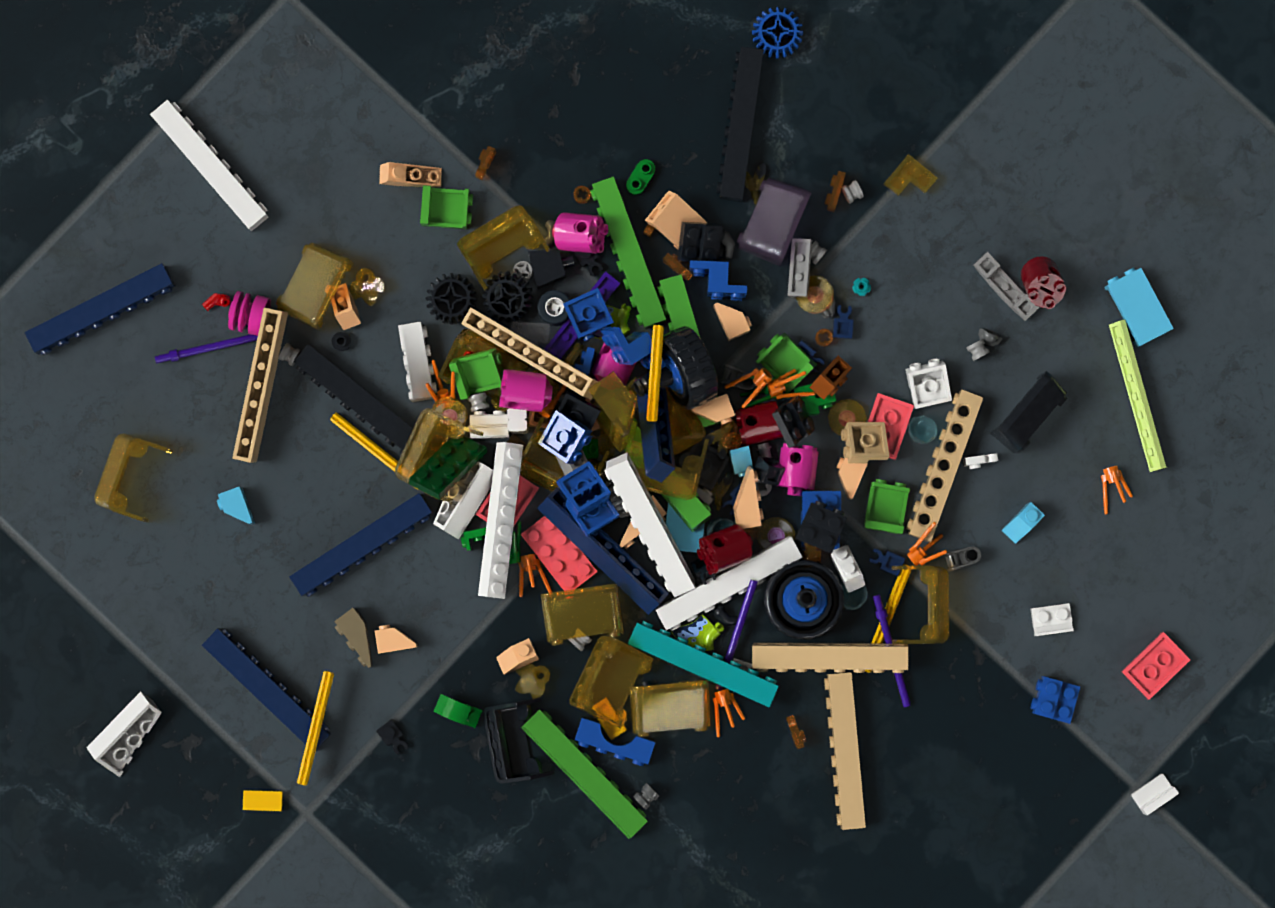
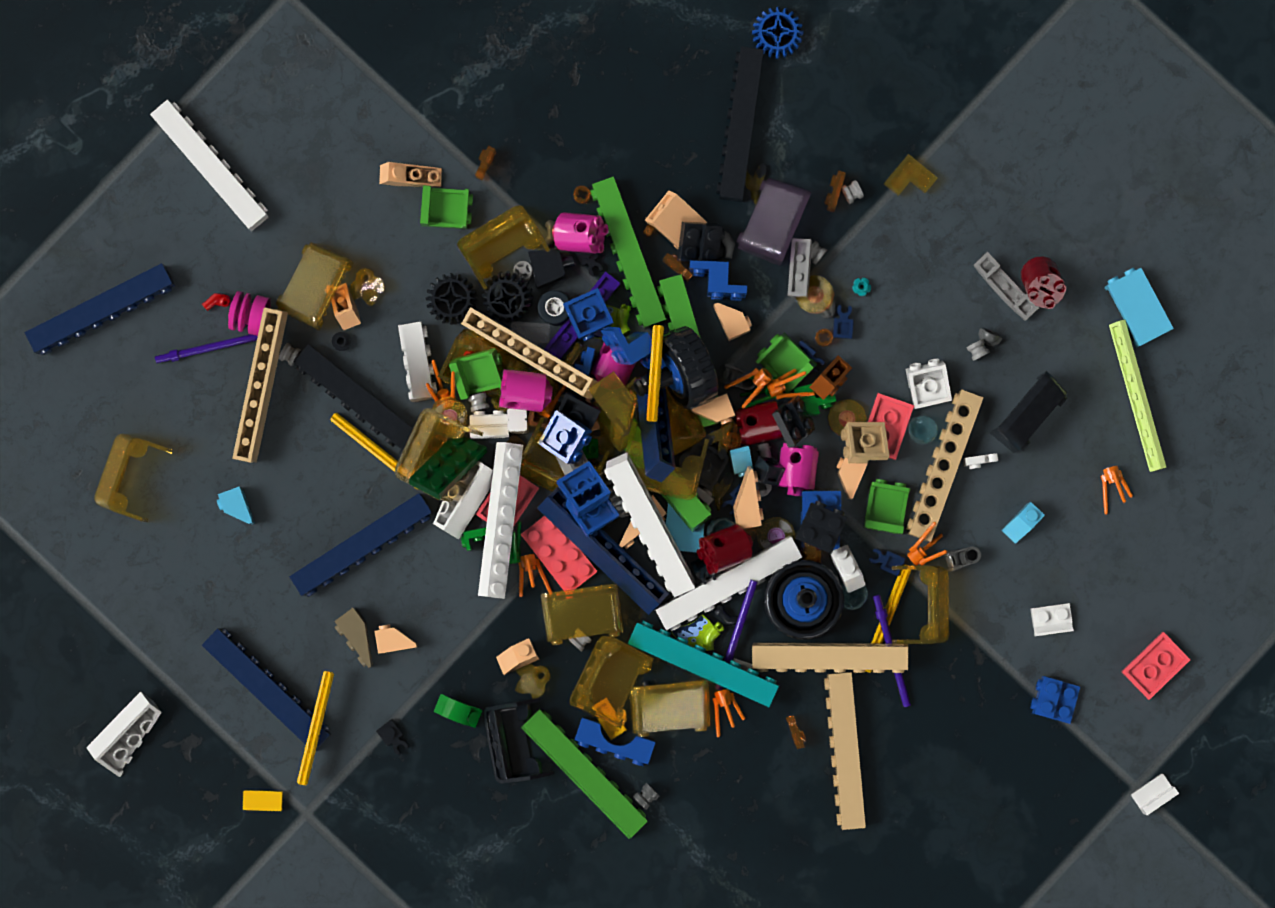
(641, 177): green plate -> none

